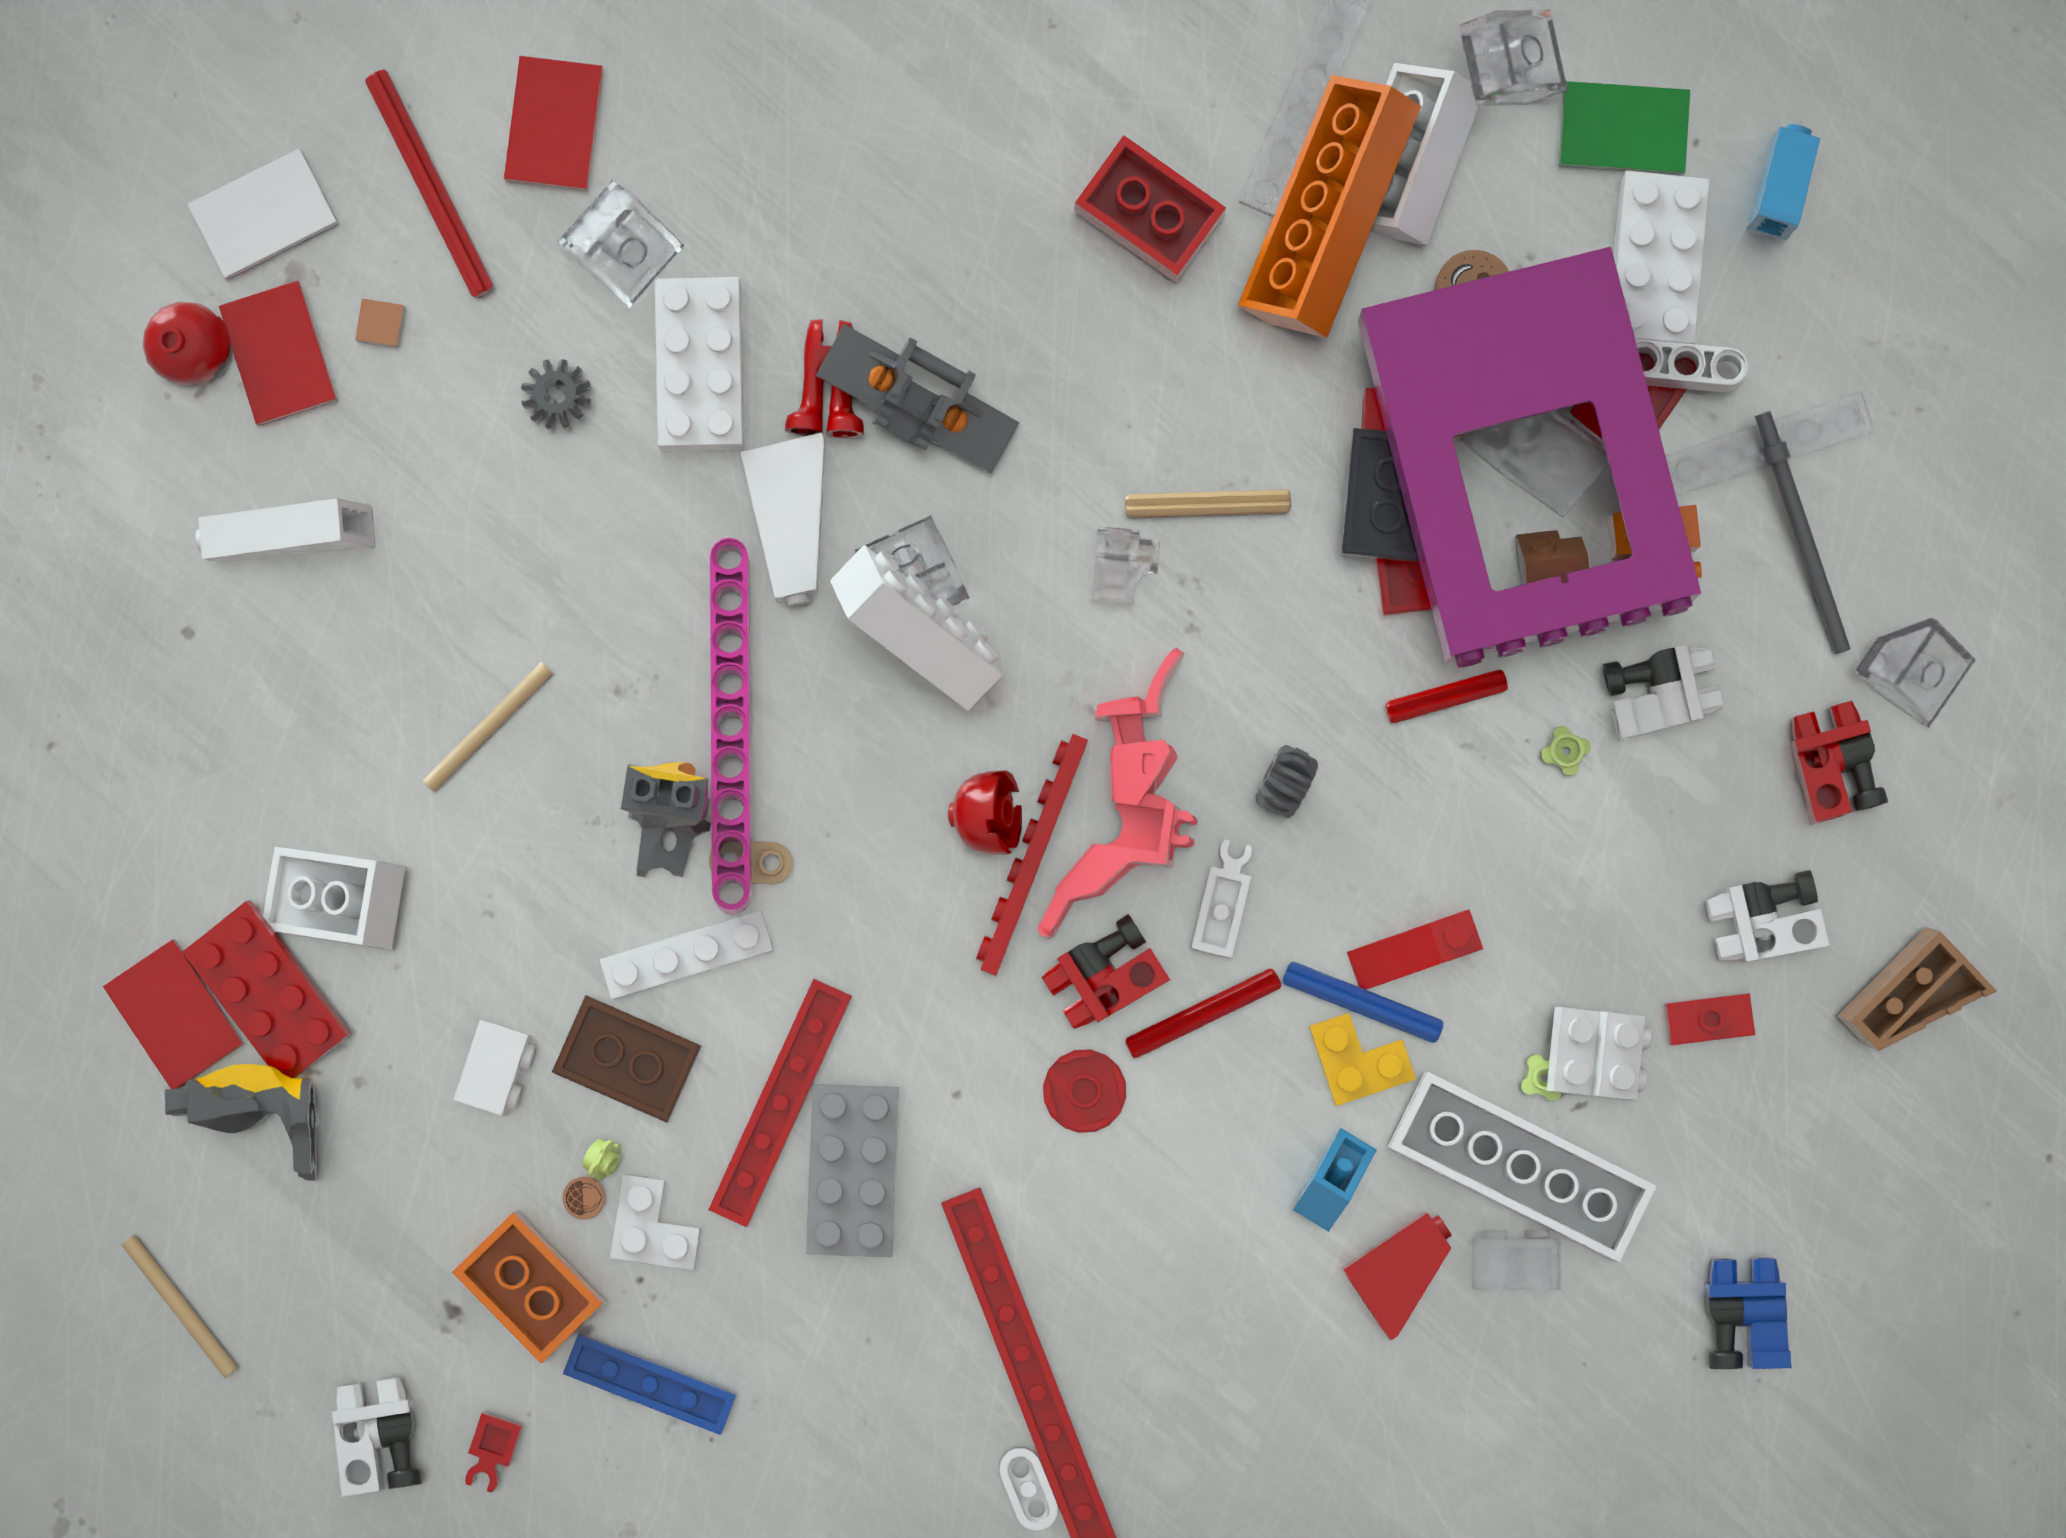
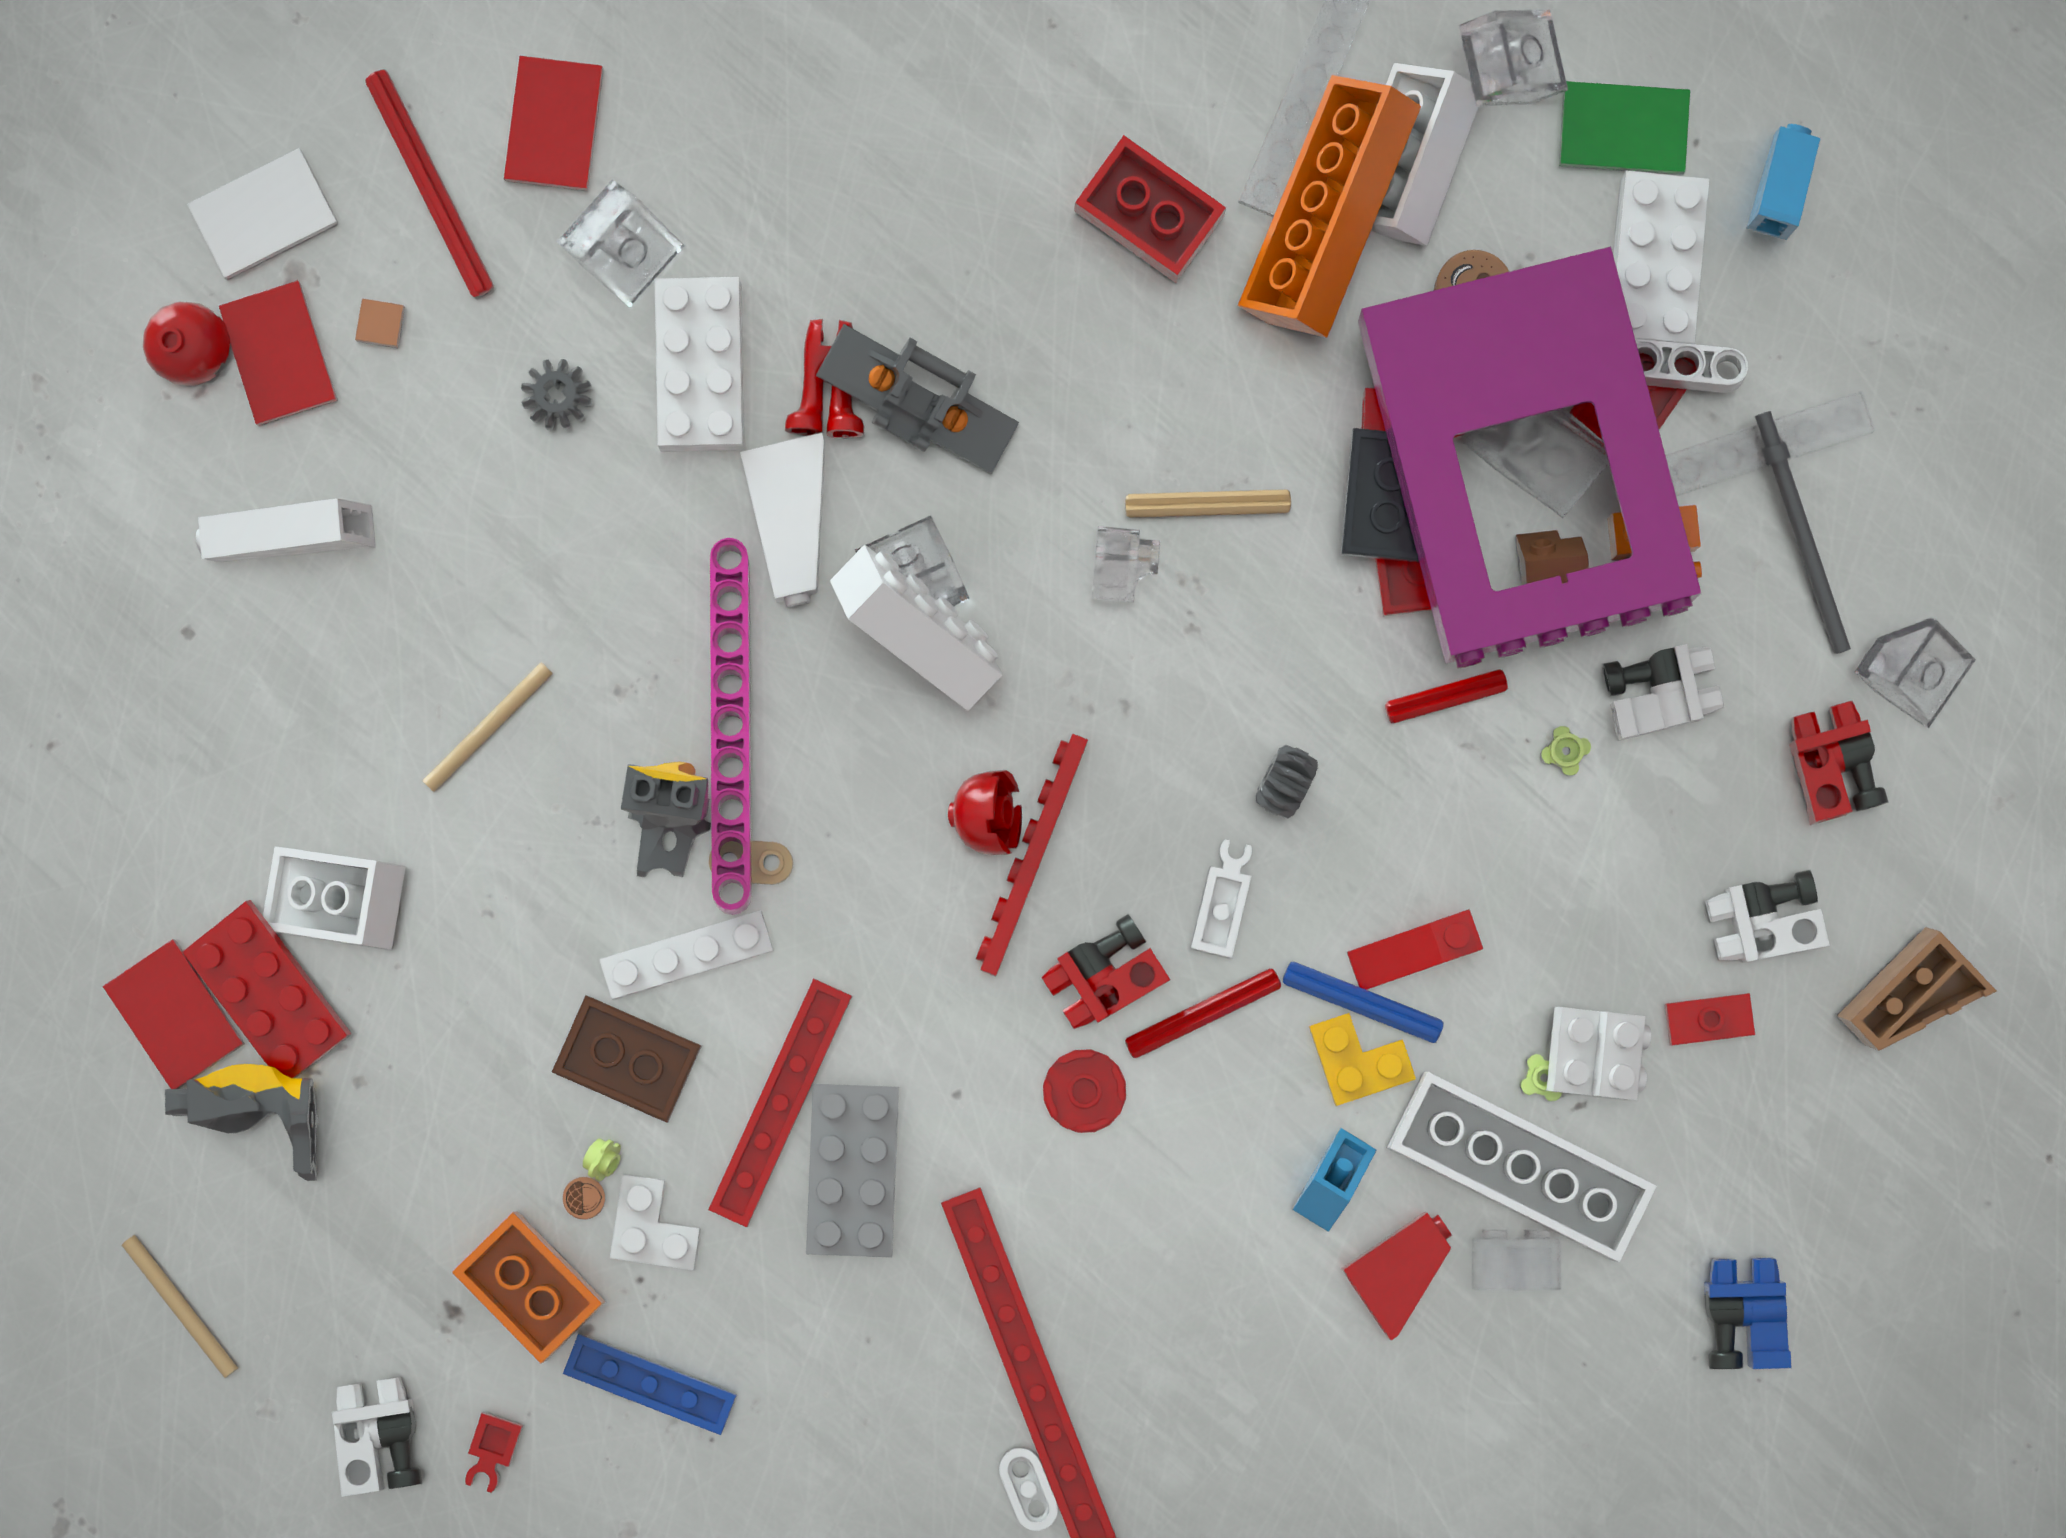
(494, 1068): white brick -> none
(1148, 820): coral piece -> none

